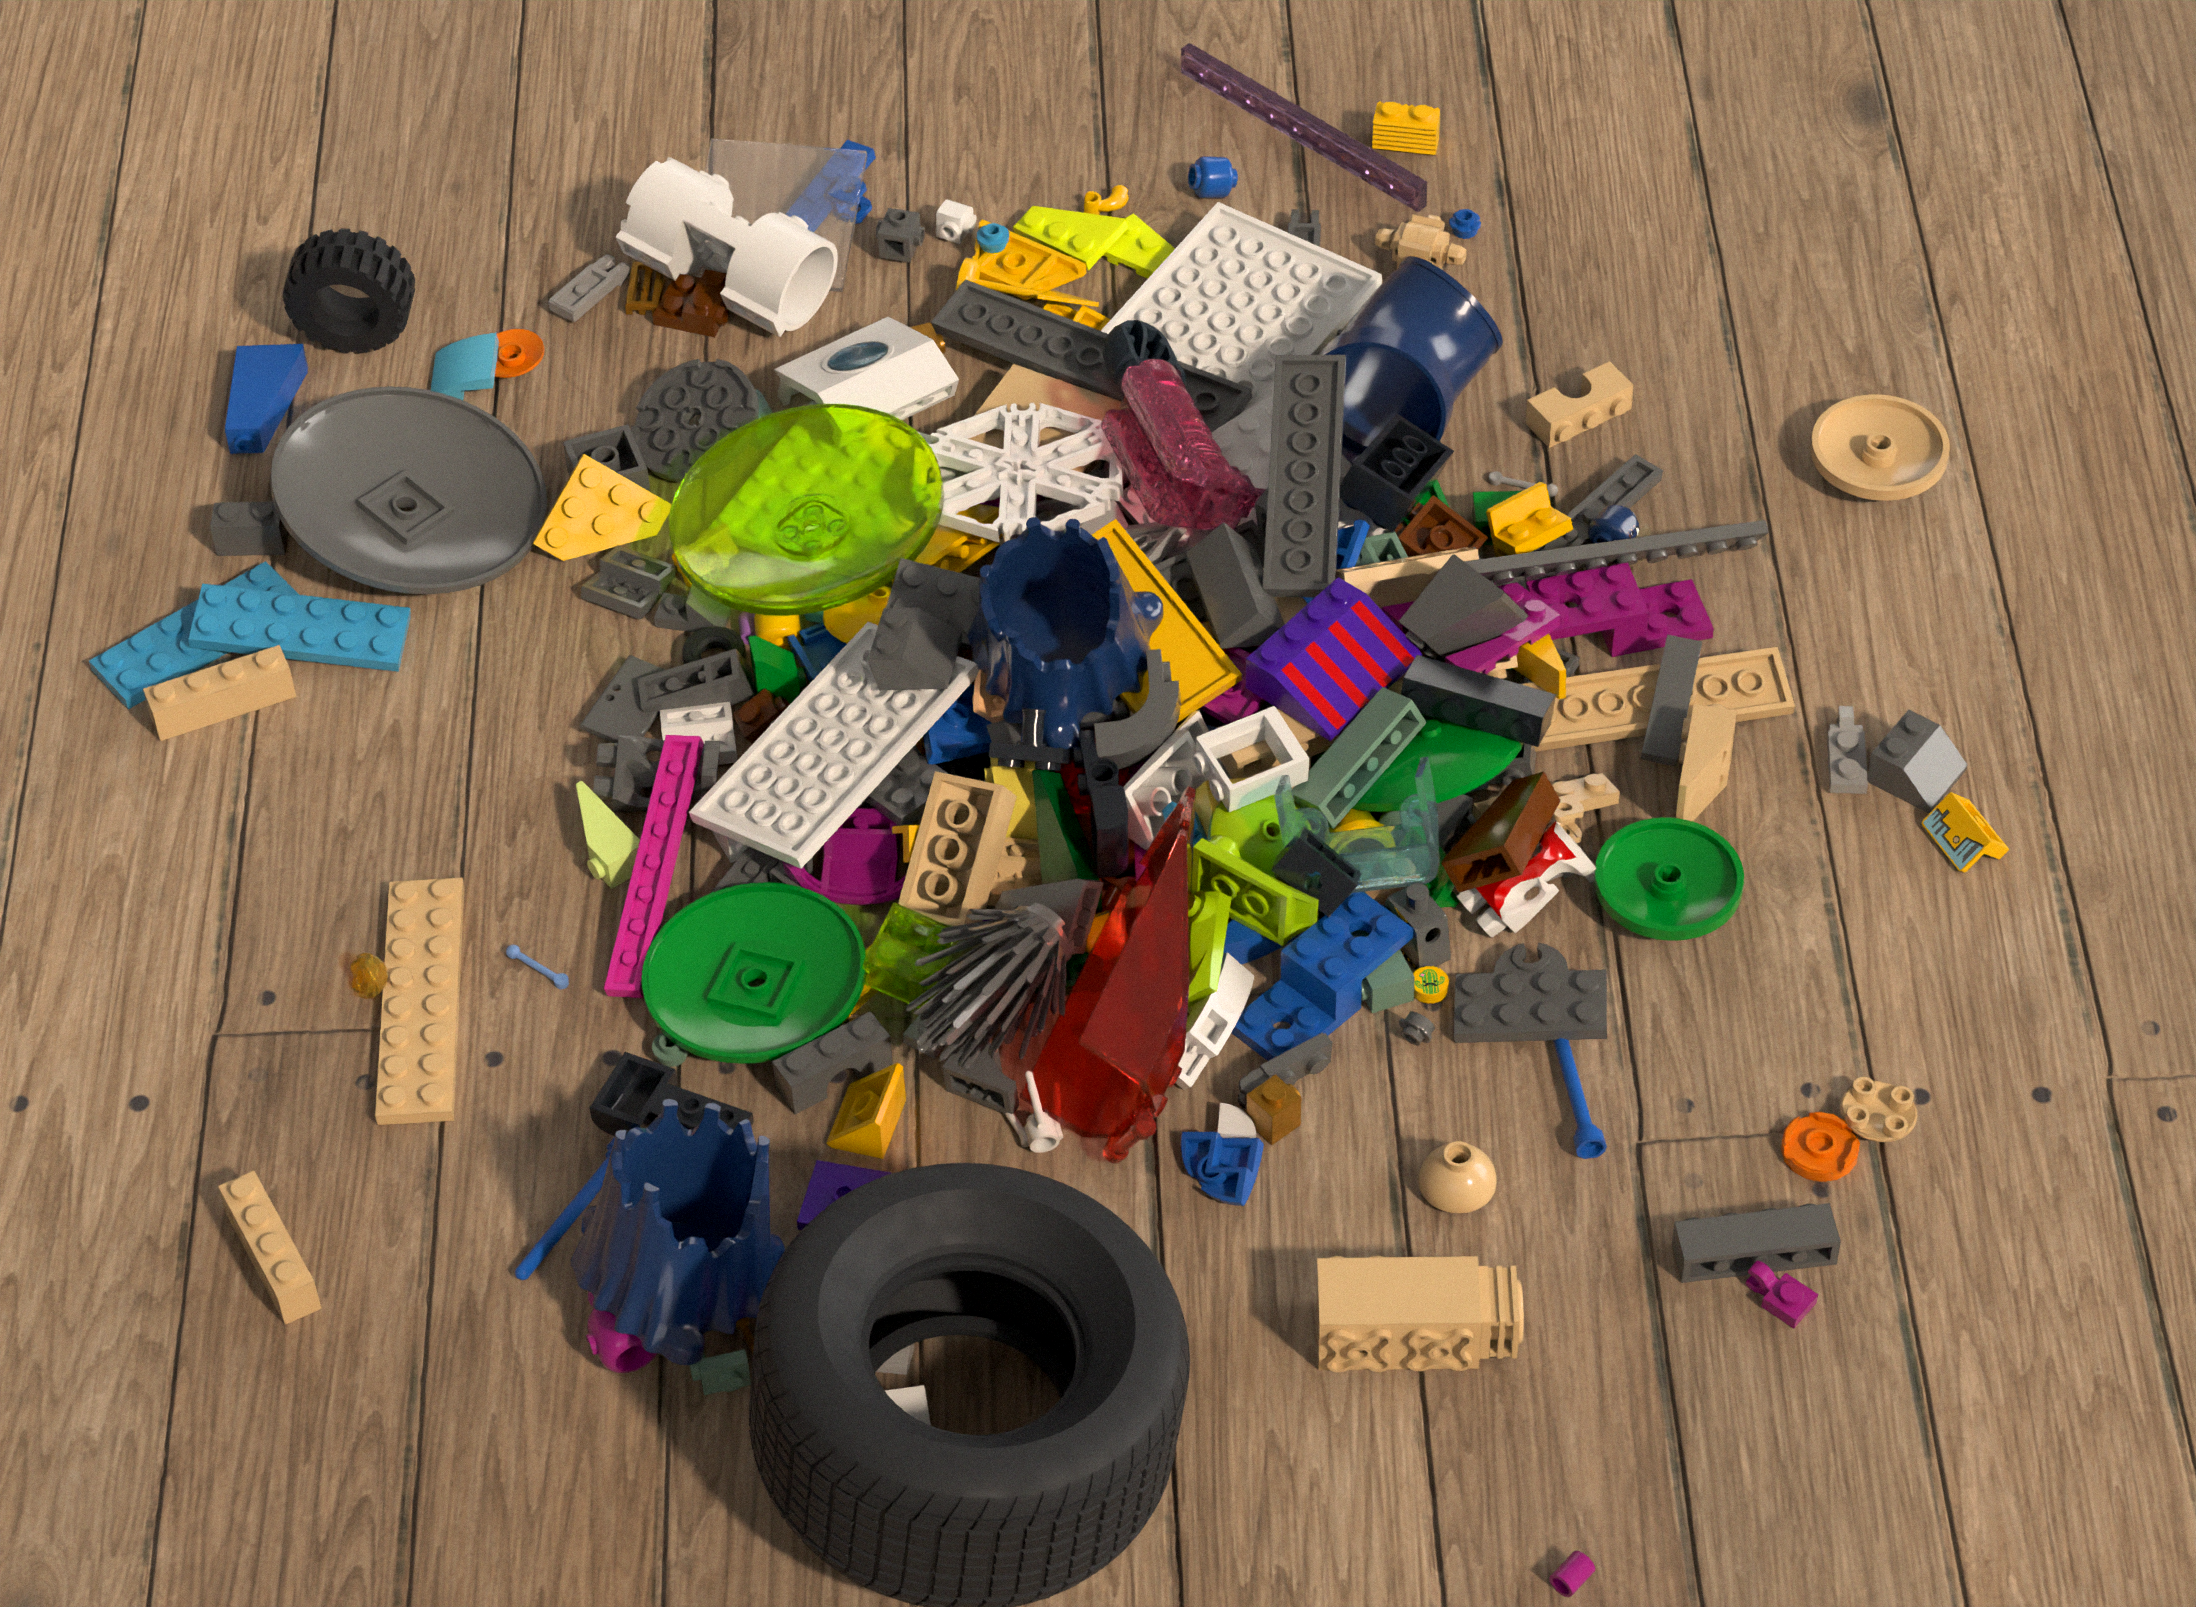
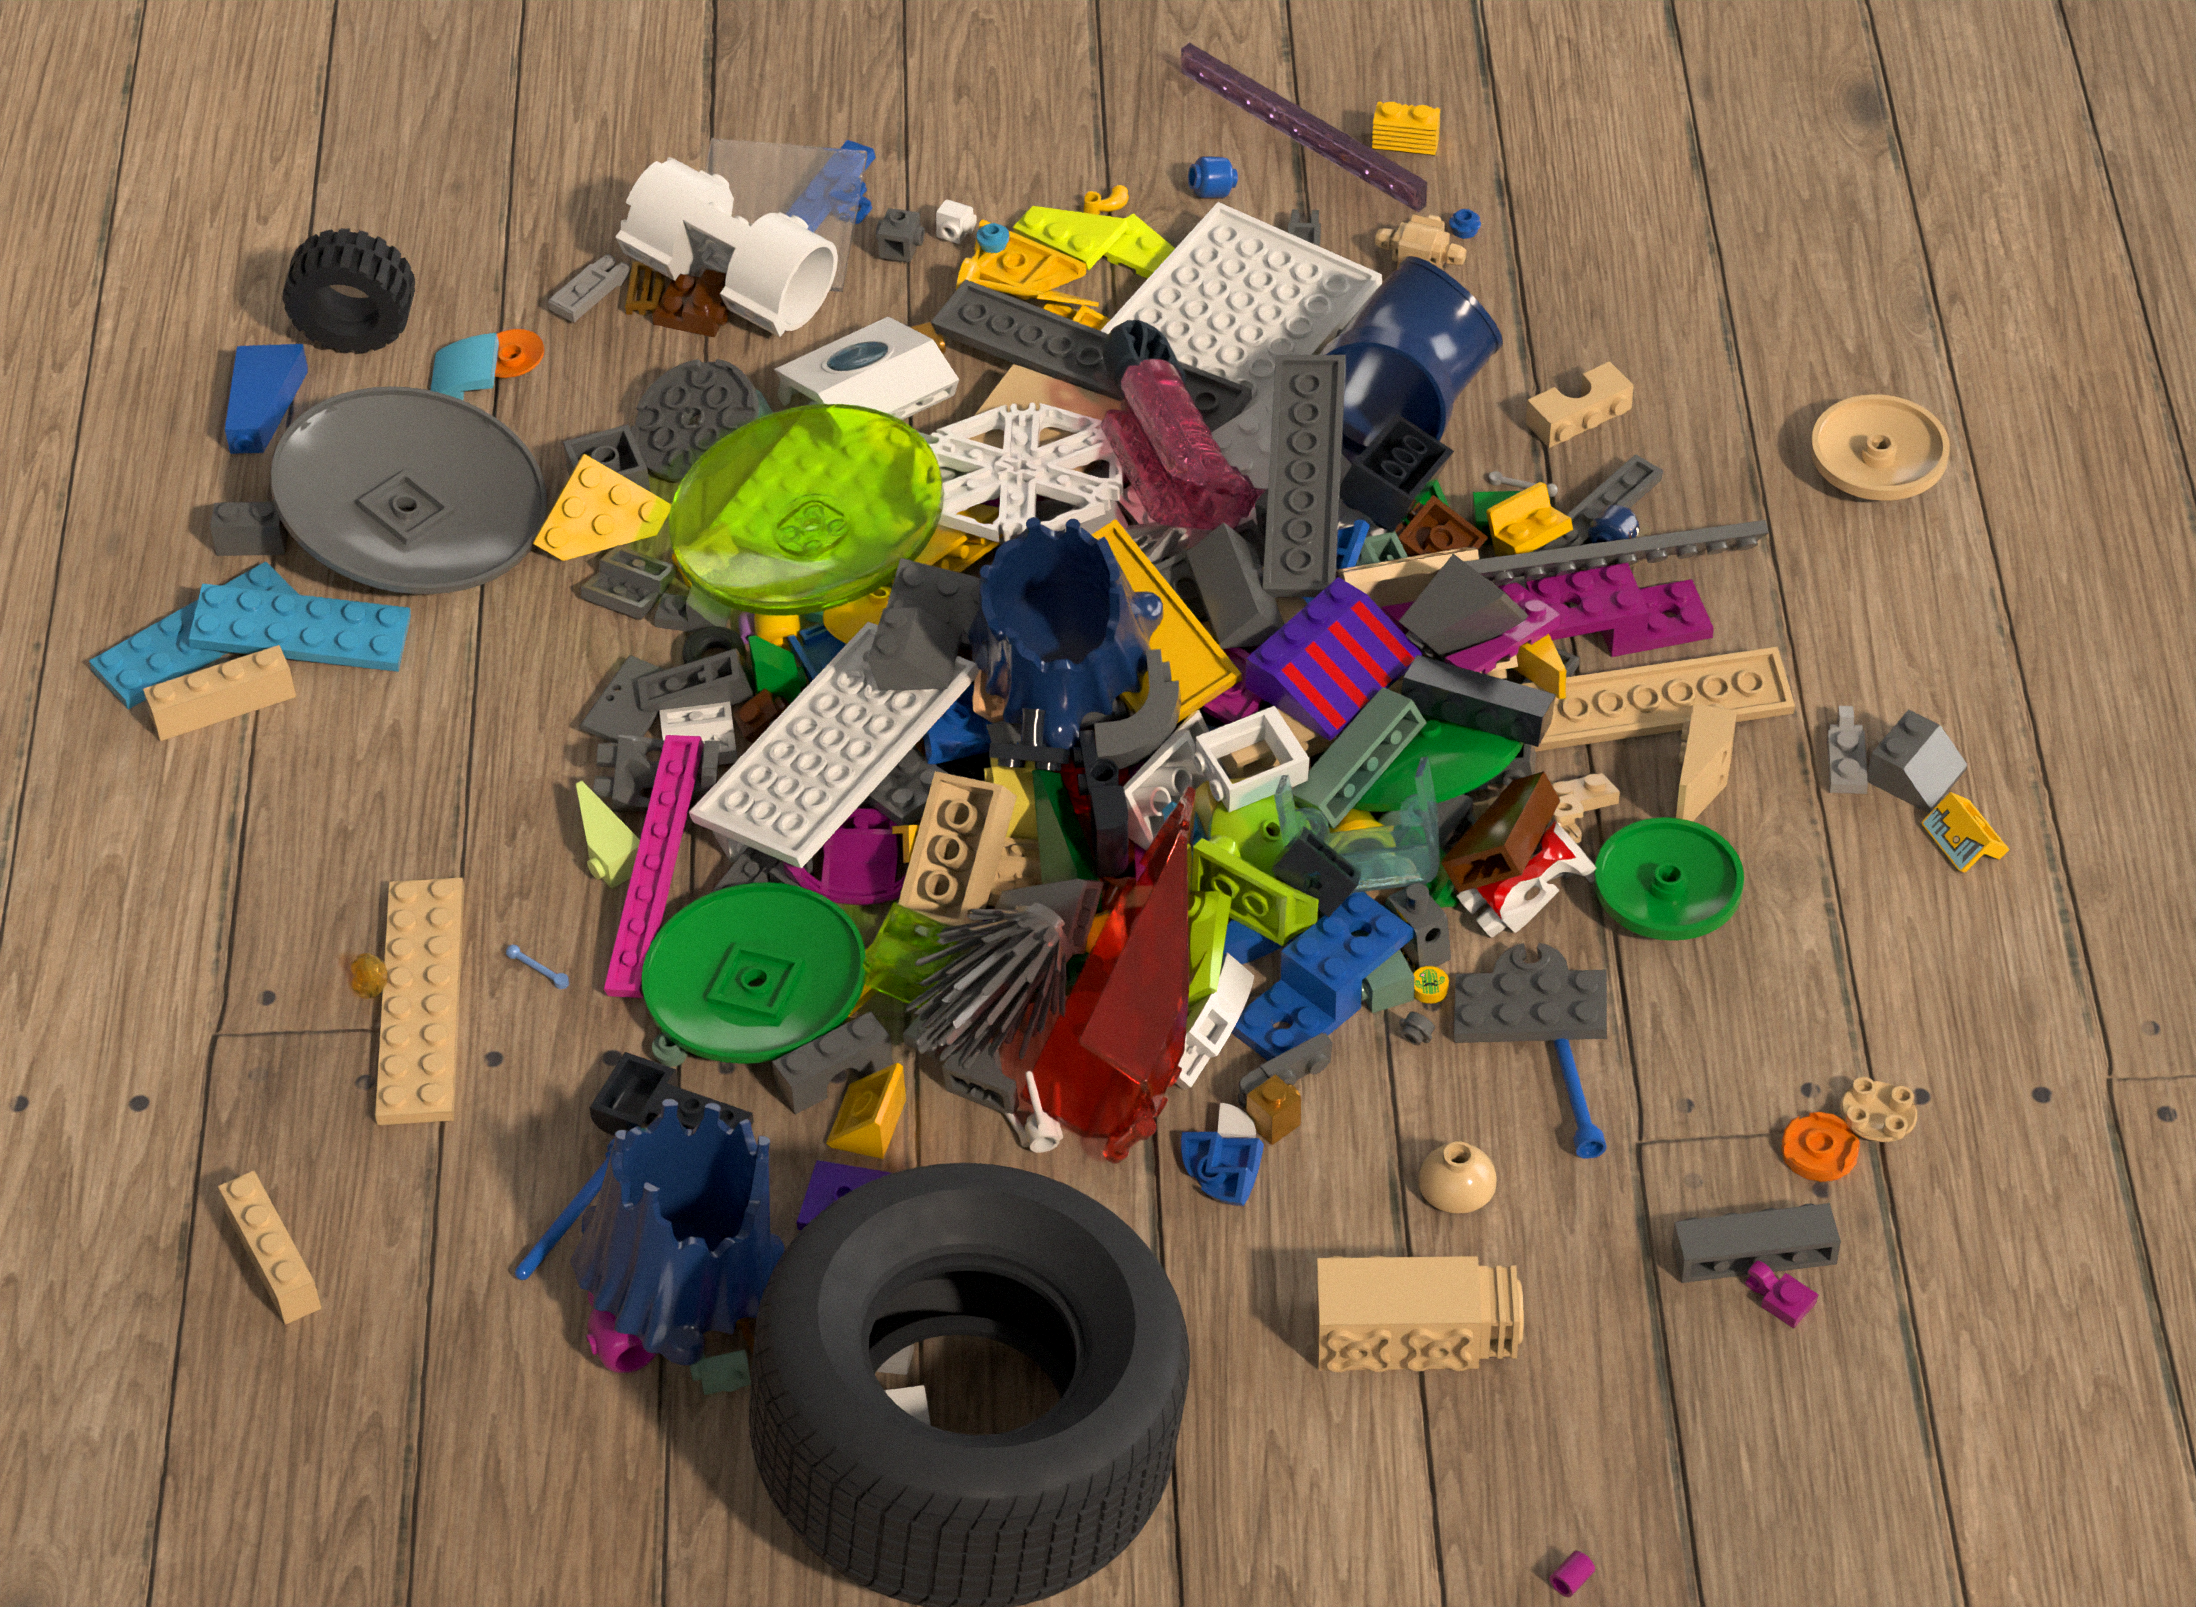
(1671, 700): dark grey tile -> none

